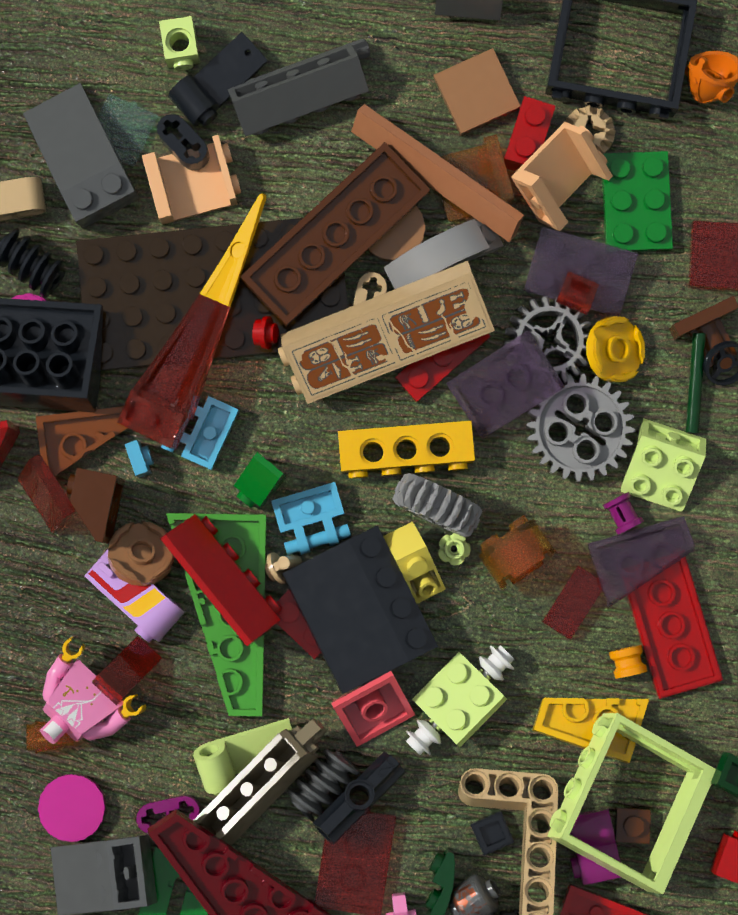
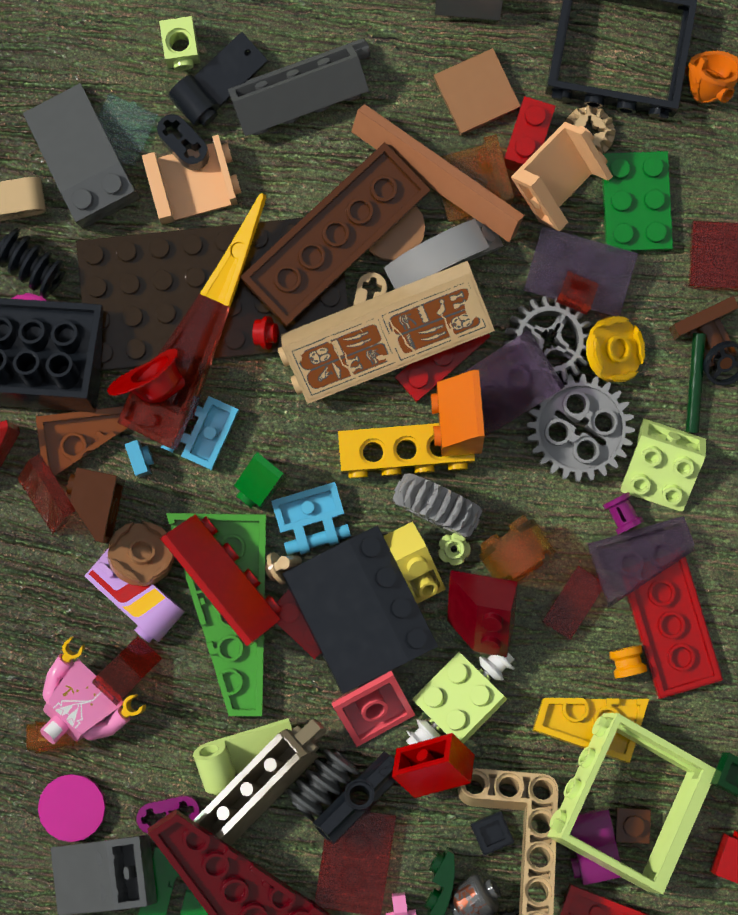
(153, 380): none -> red piece
(433, 765): none -> red brick
(459, 415): none -> orange slope
(482, 611): none -> dark red slope

